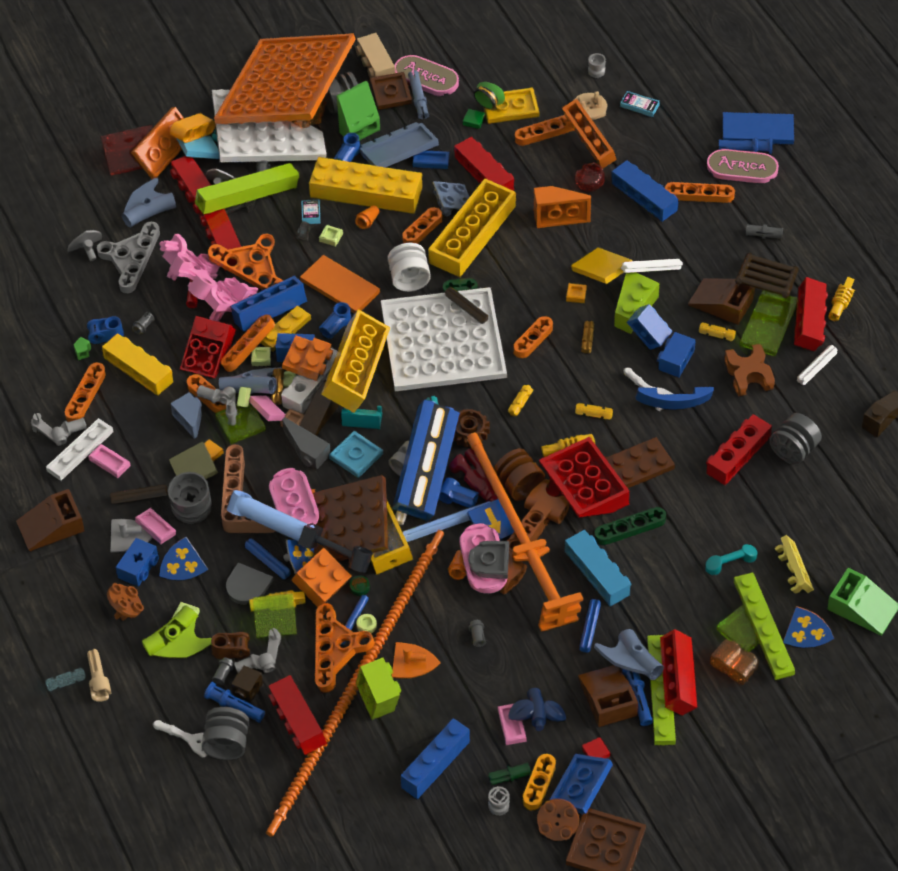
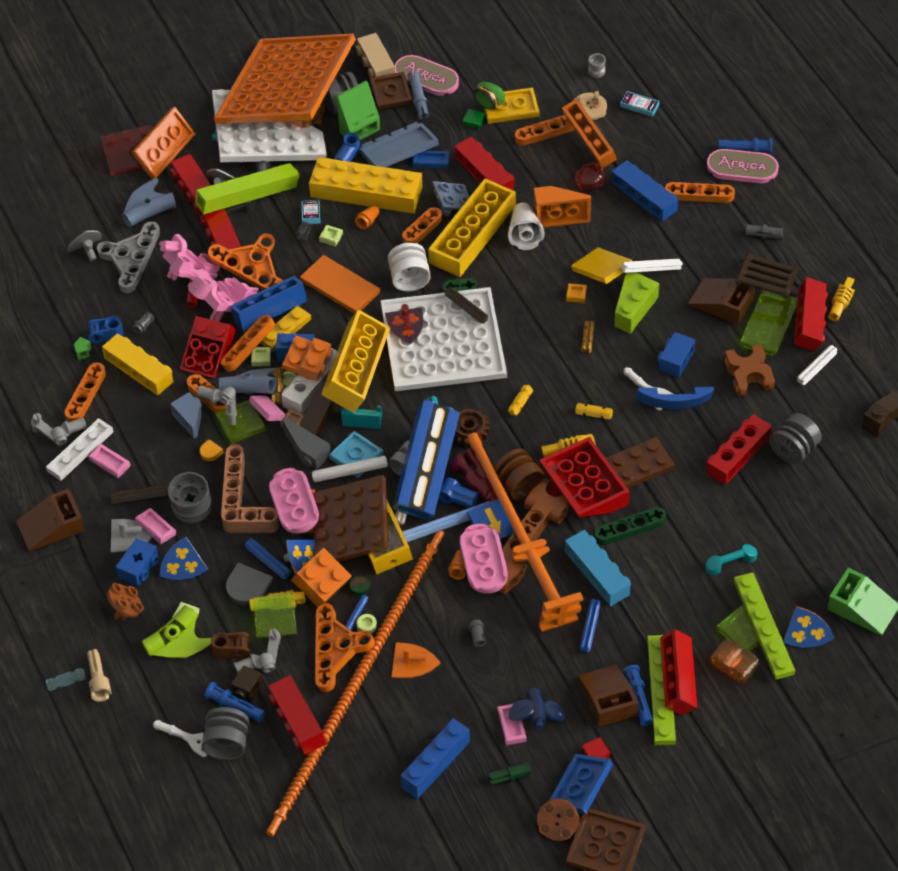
(192, 128): light orange beam -> none
(194, 460): olive tile -> none
(200, 148): medium azure tile -> none
(223, 670): dark grey pin -> none
(244, 396): yellowish green tile -> none
(306, 534): piece -> none
(336, 320): blue piece -> none
(350, 468): none -> white axle
(378, 688): lime brick -> none
(406, 323): none -> clear red shield
(490, 559): dark grey tile -> none
(498, 801): light grey wheel -> none
(525, 228): none -> white cone
(534, 329): orange beam -> none
(538, 773): light orange beam -> none
(631, 655): sand blue pin -> none
(649, 326): brick -> none
(717, 331): yellow axle -> none
(759, 125): blue tile -> none
(795, 565): light yellow plate -> none

